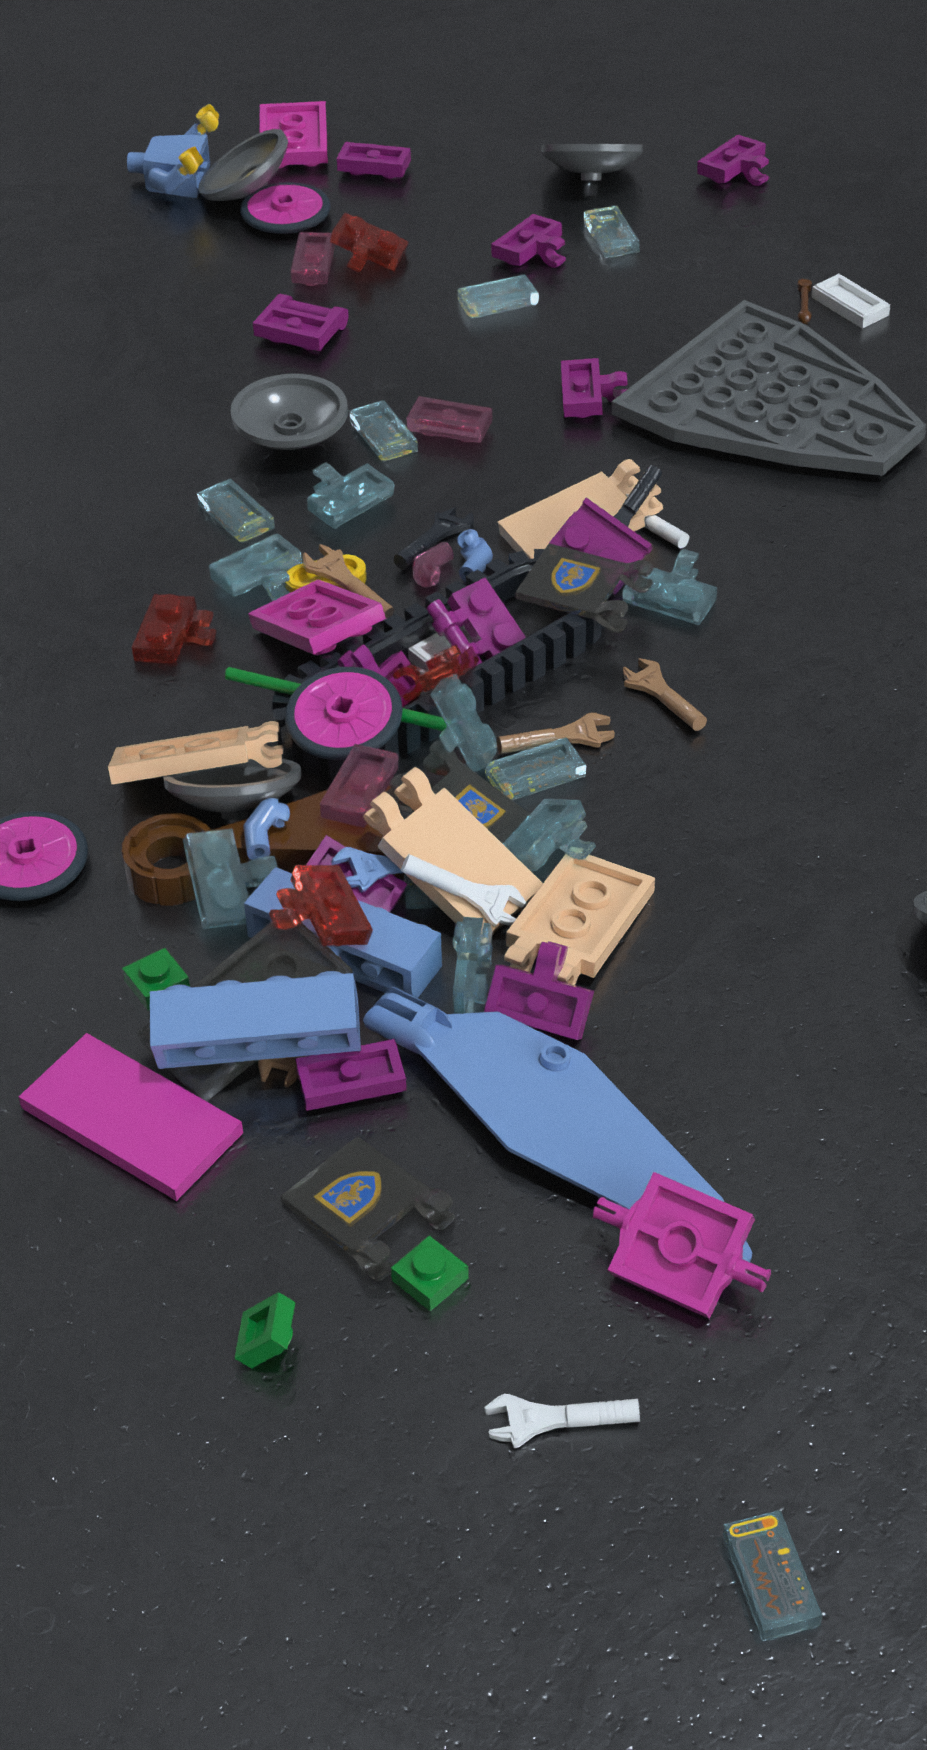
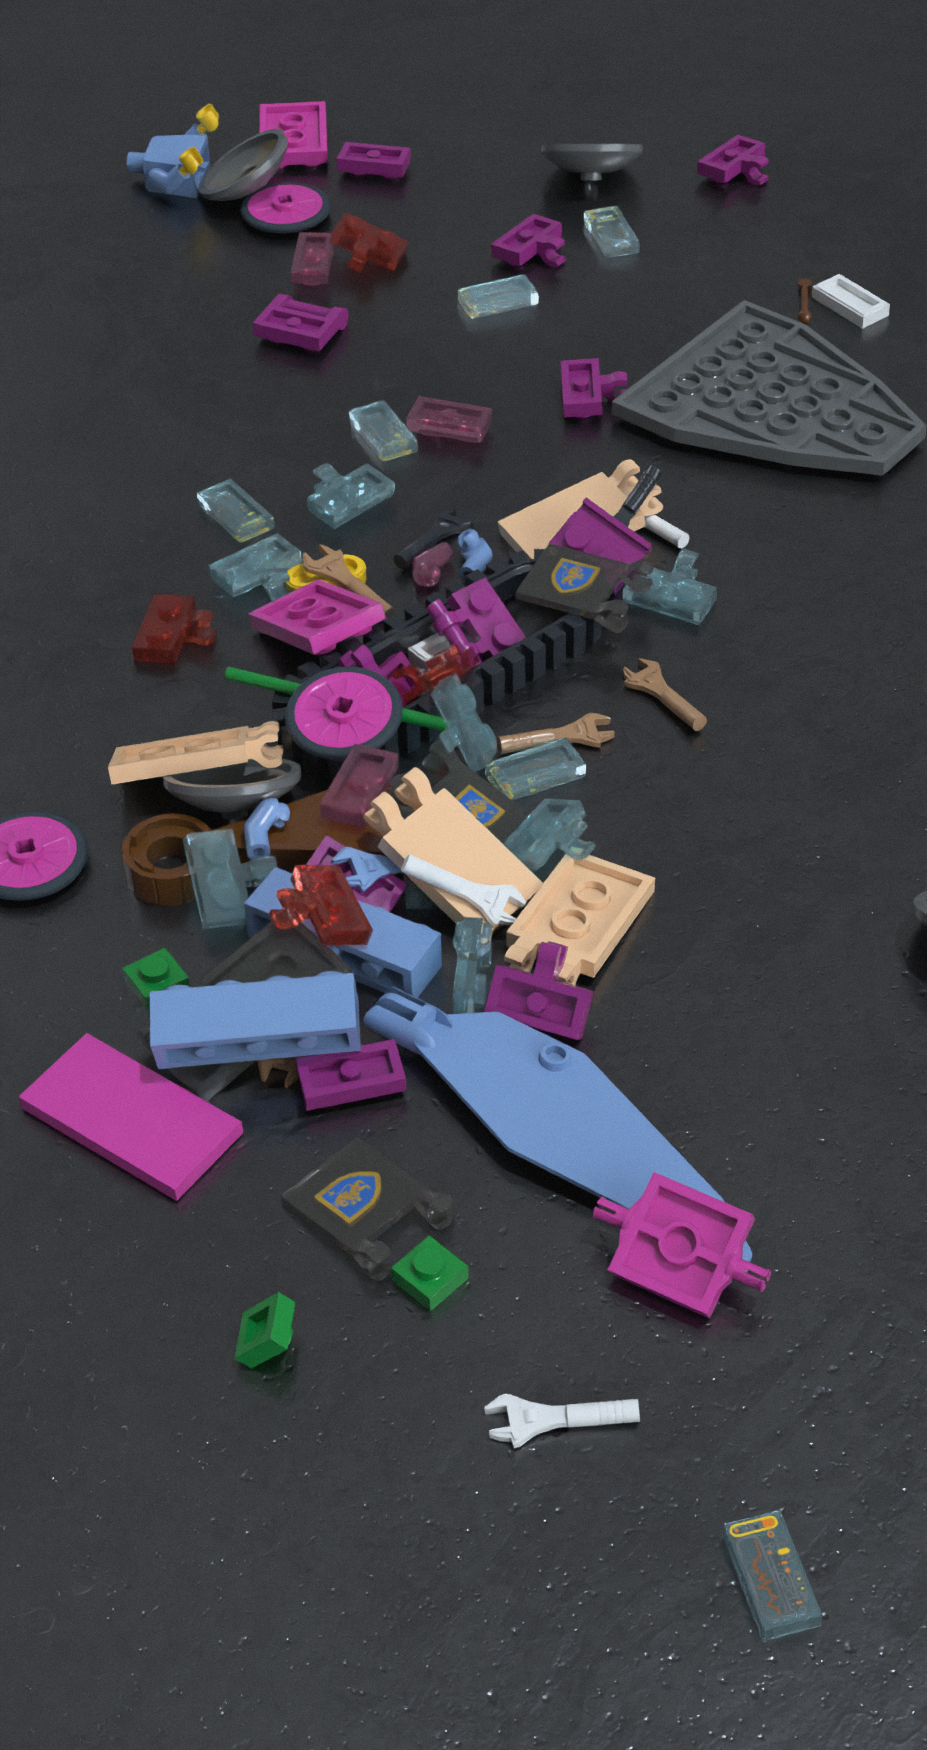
(289, 411): dark grey dish -> none

